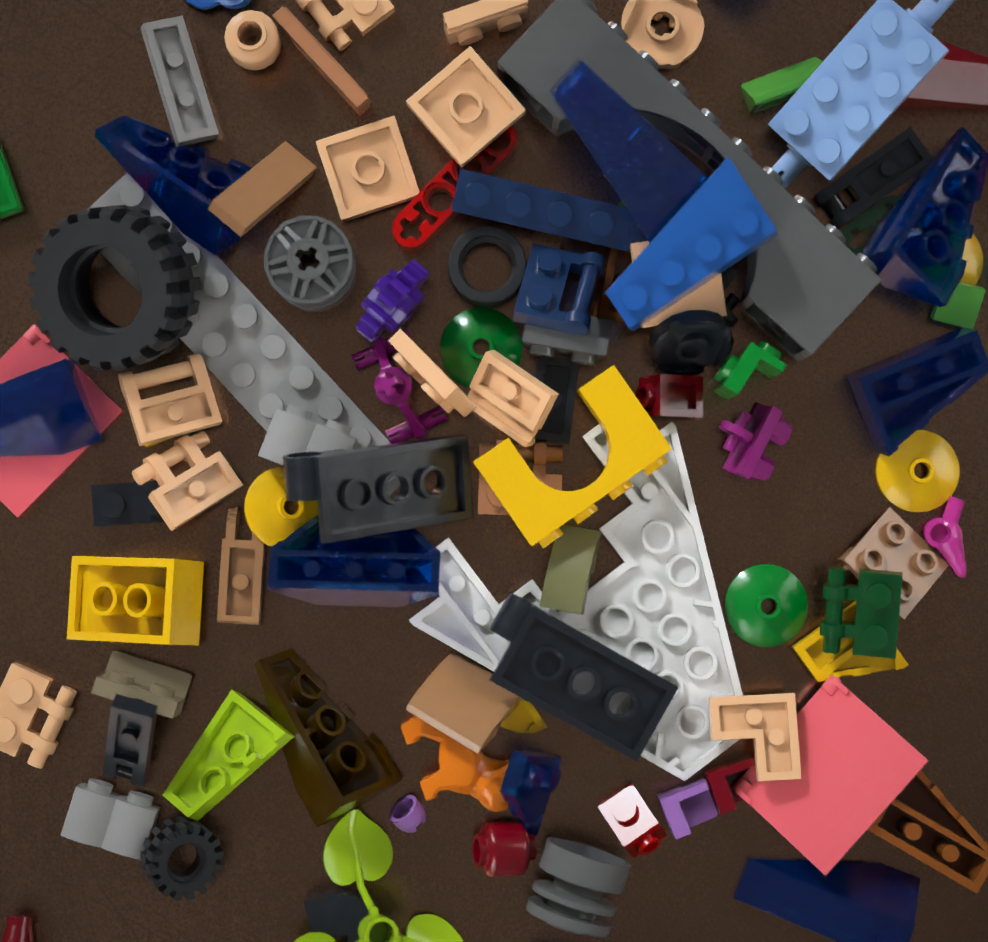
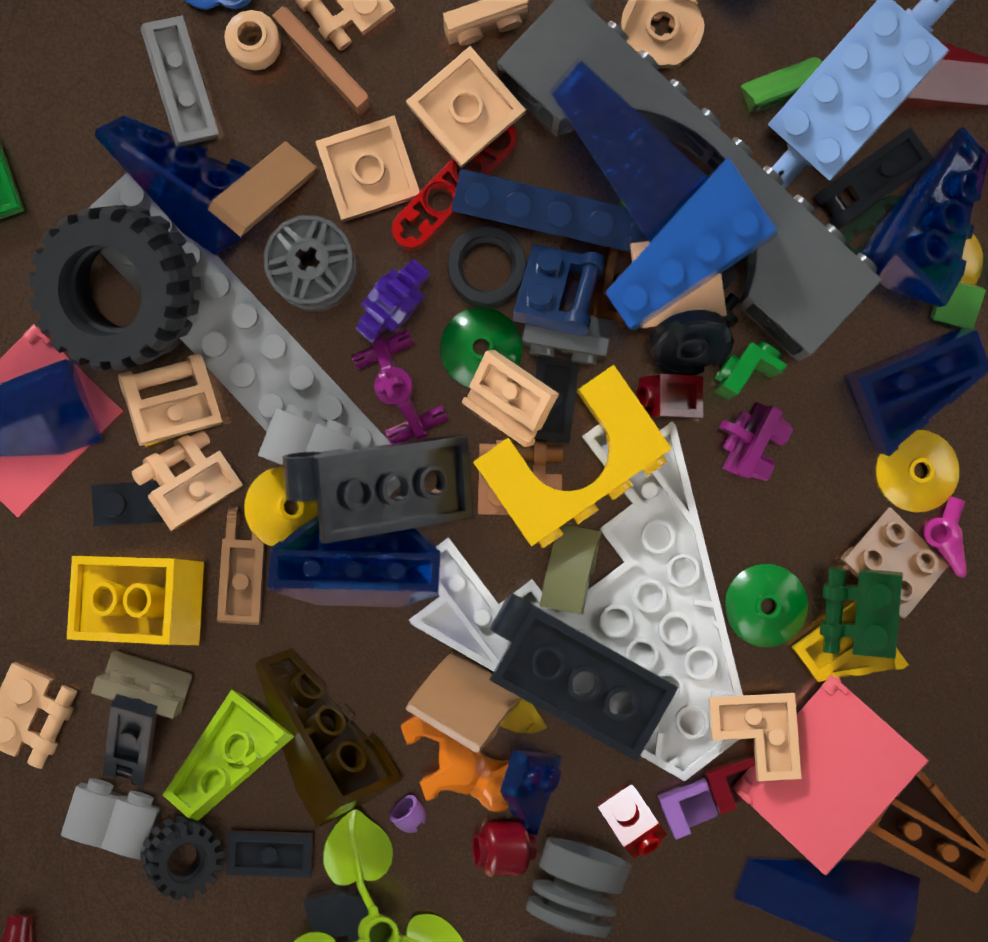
(269, 854): none -> black plate
(430, 375): light nougat plate -> none

